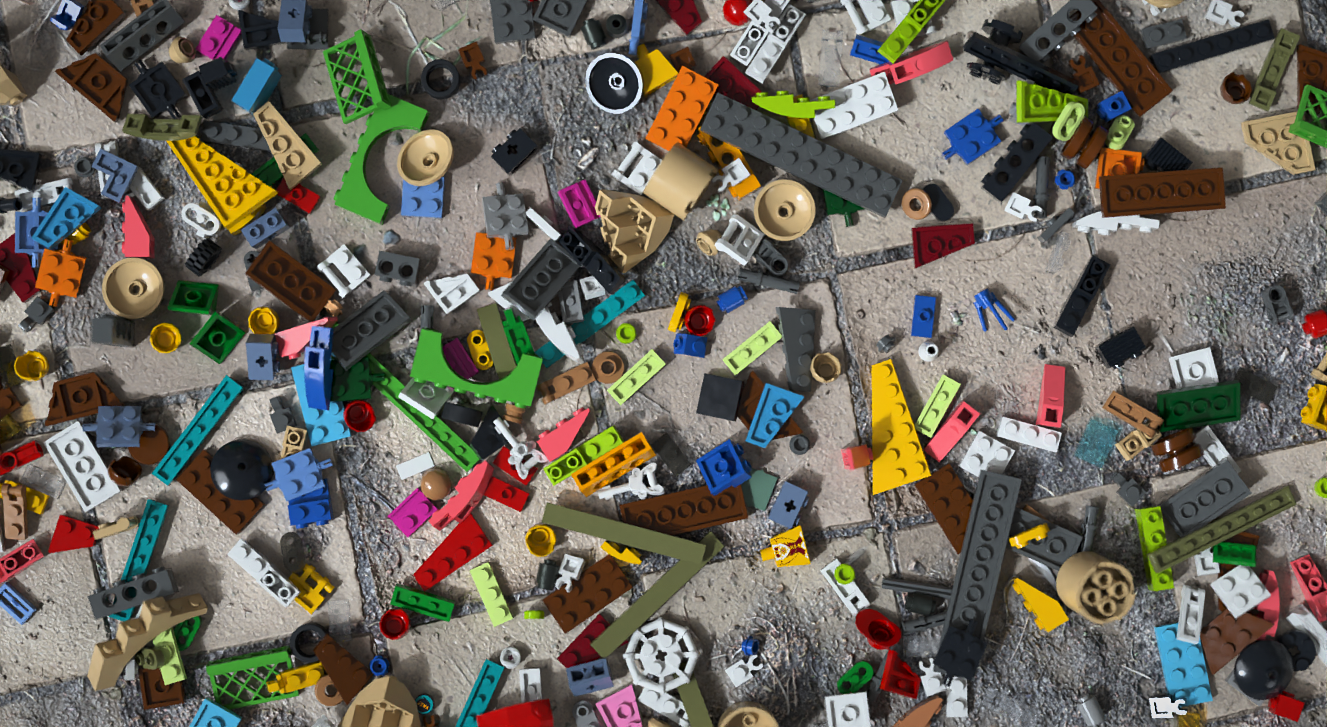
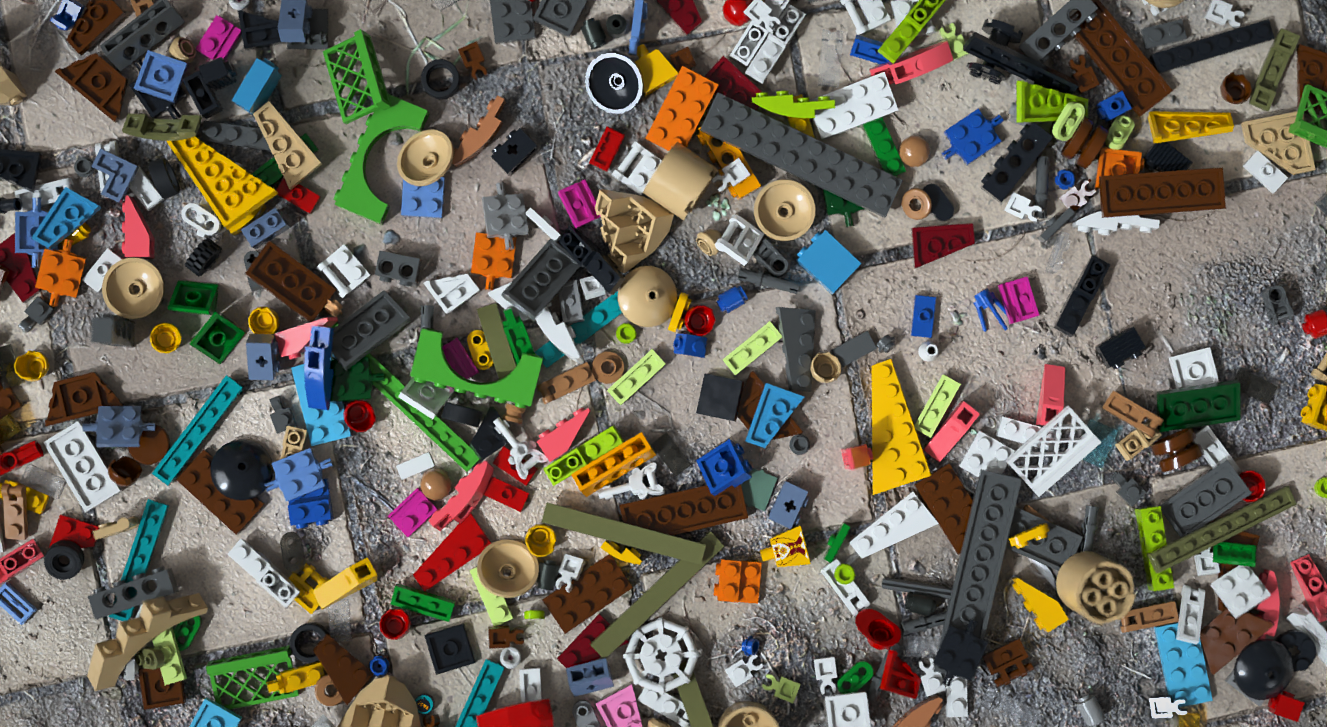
(56, 568): none -> black tyre
(96, 274): none -> white plate
(161, 76): none -> medium blue plate
(164, 178): none -> black tyre
(346, 583): none -> yellow slope
(450, 648): none -> black tile
(475, 141): none -> nougat slope
(501, 636): none -> reddish brown plate
(510, 558): none -> tan dish
(607, 149): none -> red plate
(635, 299): none -> tan dish
(738, 581): none -> orange plate
(784, 688): none -> yellowish green plate
(825, 670): none -> white plate
(827, 261): none -> dark azure brick
(835, 542): none -> green plate
(854, 349): none -> dark grey tile
(884, 147): none -> green plate
(896, 524): none -> white wing
(914, 151): none -> medium nougat hair
(955, 42): none -> yellowish green plate
(1004, 657): none -> reddish brown plate
(1018, 300): none -> dark pink plate
(1062, 461): none -> white fence
(1077, 197): none -> plate
(1150, 616): none -> medium nougat plate
(1185, 125): none -> yellow wing
(1255, 484): none -> red hair
(1265, 171): none -> white plate

